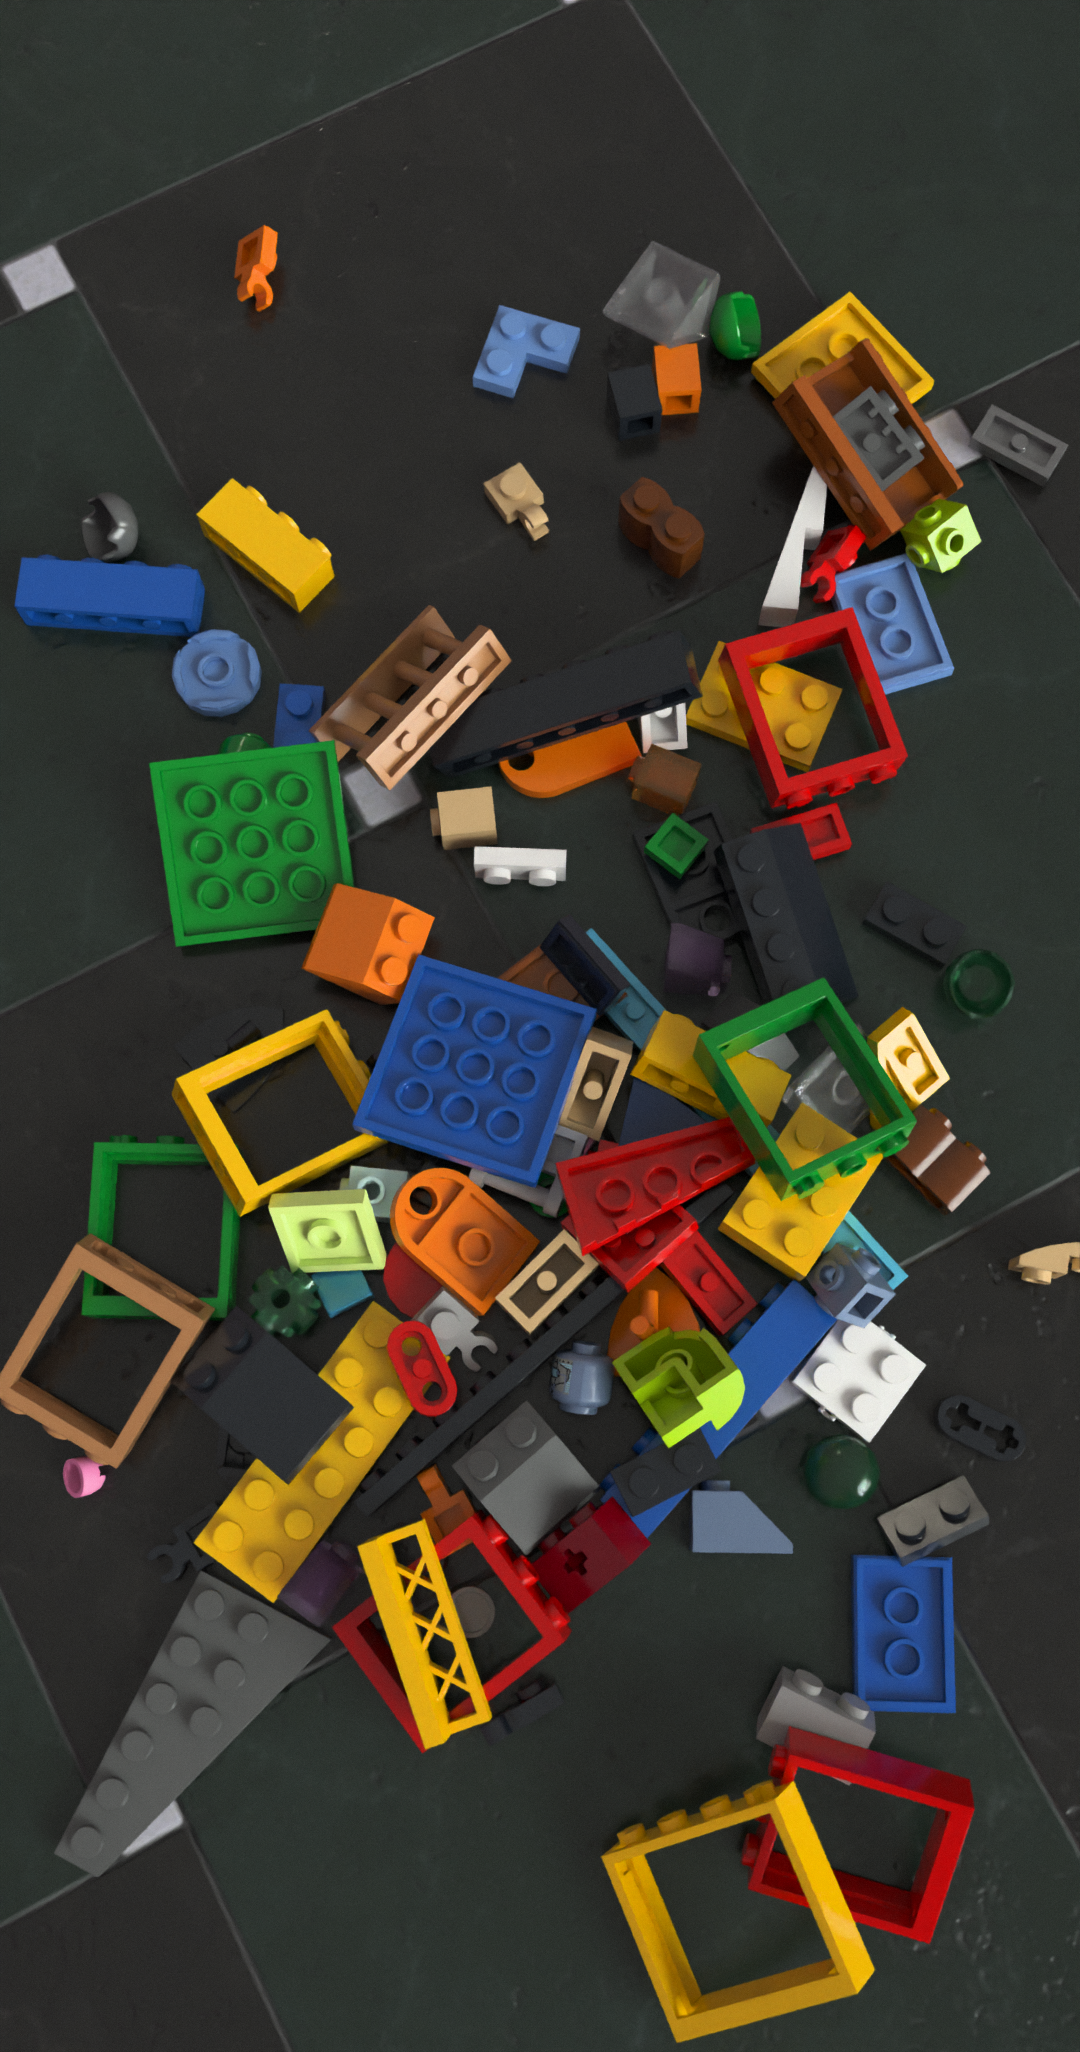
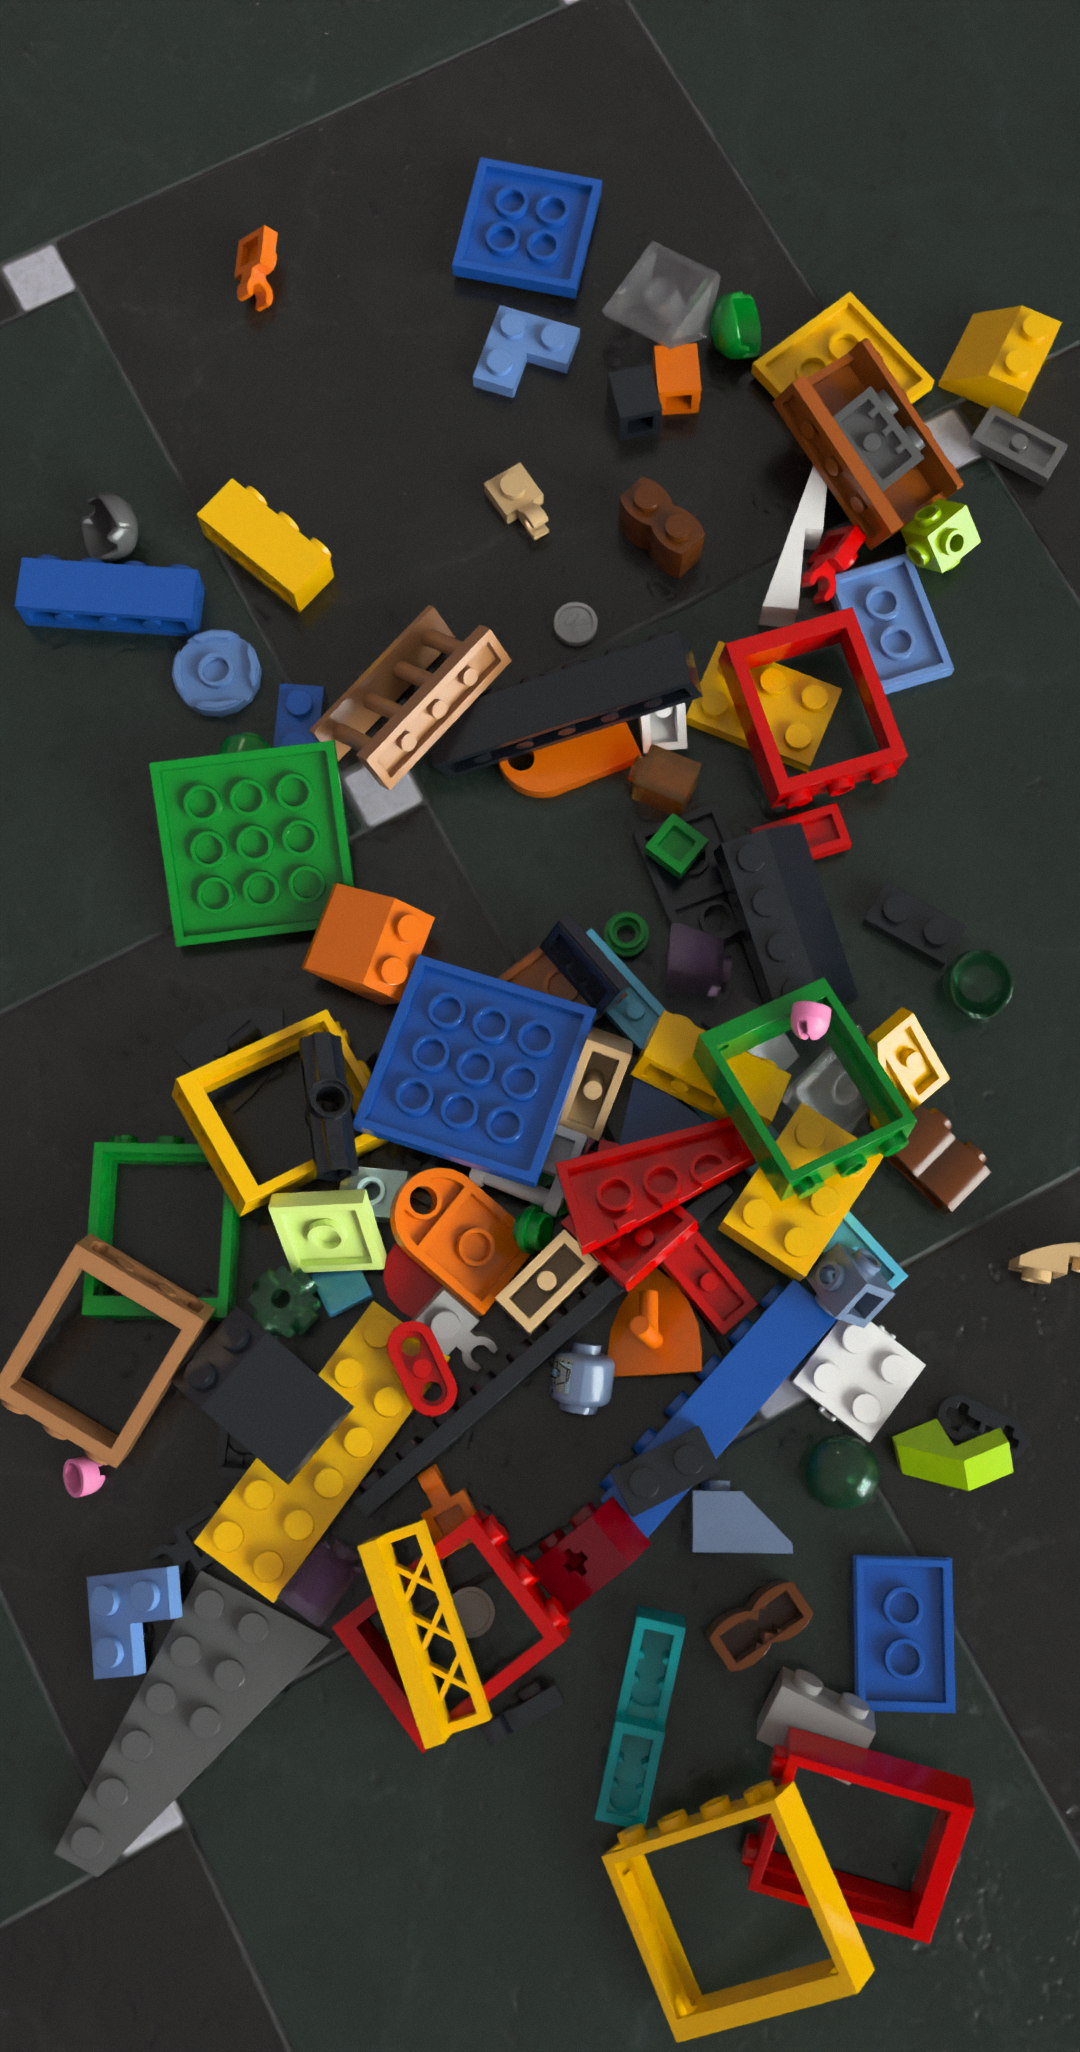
(117, 1614): none -> medium blue plate
(330, 1132): none -> black piece
(465, 818): tan brick -> none
(502, 864): white plate -> none
(526, 1477): dark grey slope -> none
(527, 227): none -> blue plate
(533, 1230): none -> green plate
(575, 624): none -> light grey piece
(629, 921): none -> green plate
(640, 1717): none -> teal slope
(682, 1381): lime brick -> none
(770, 1616): none -> reddish brown brick
(810, 1019): none -> bright pink hinge
(931, 1456): none -> lime slope
(933, 1520): plate -> none
(1000, 357): none -> yellow slope

